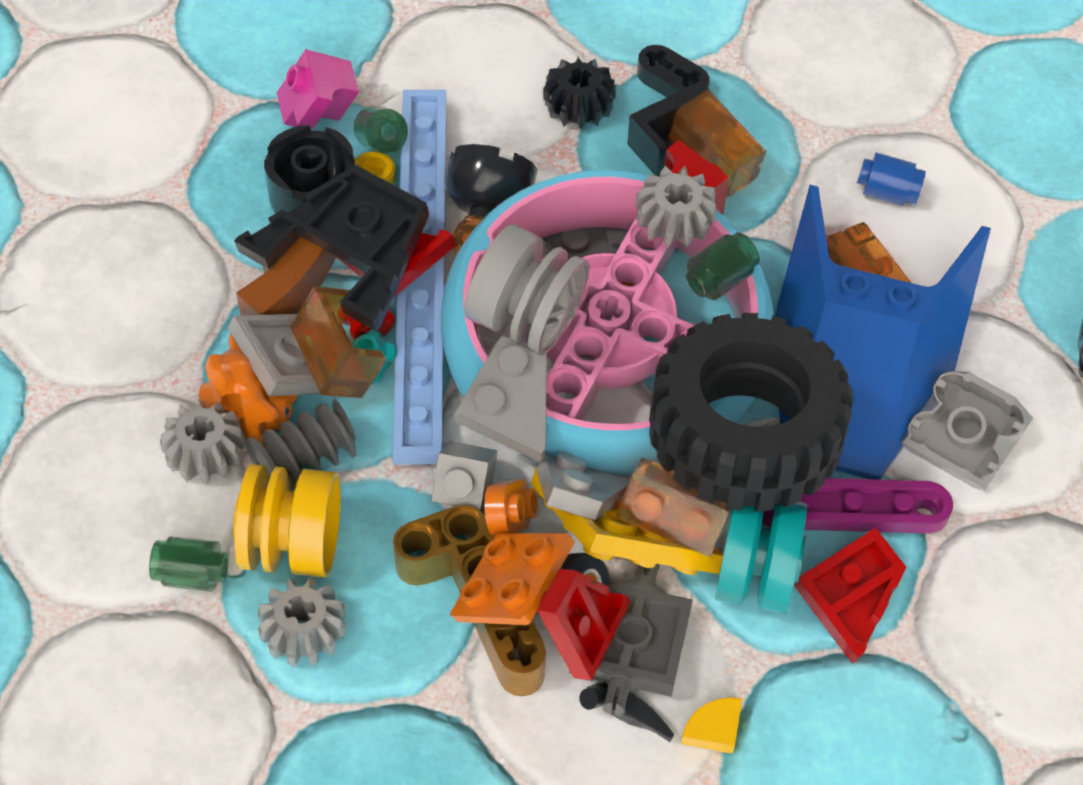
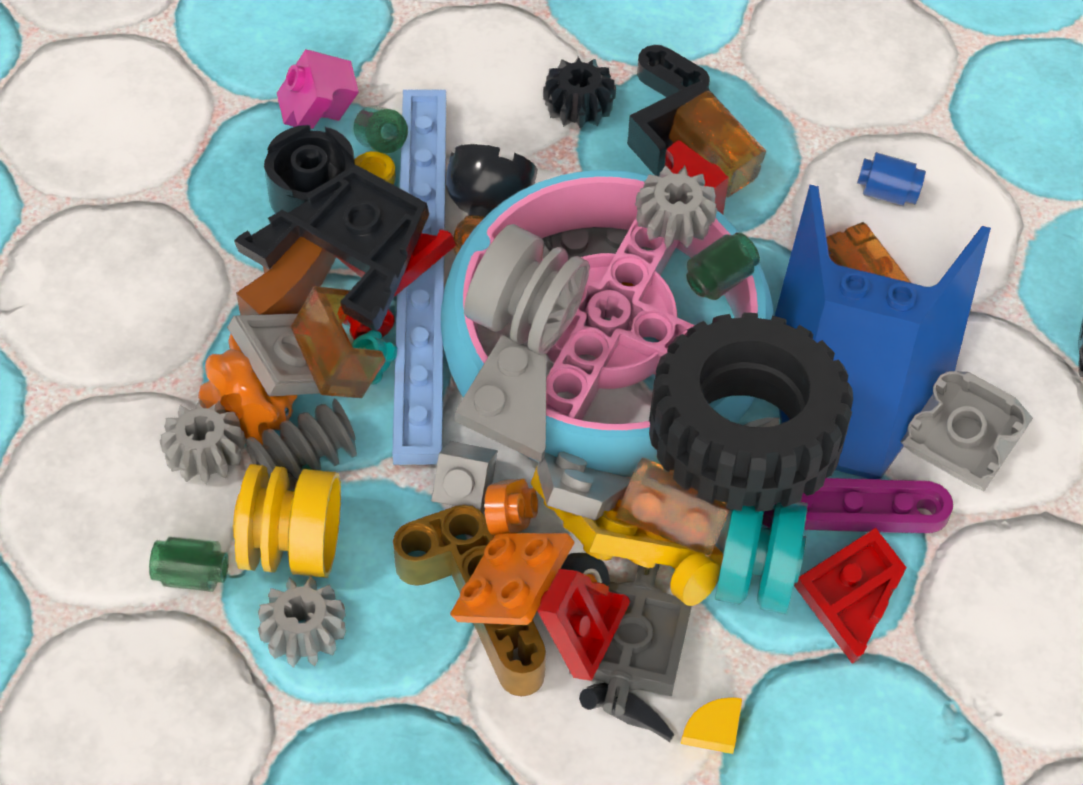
(694, 578): none -> yellow tile

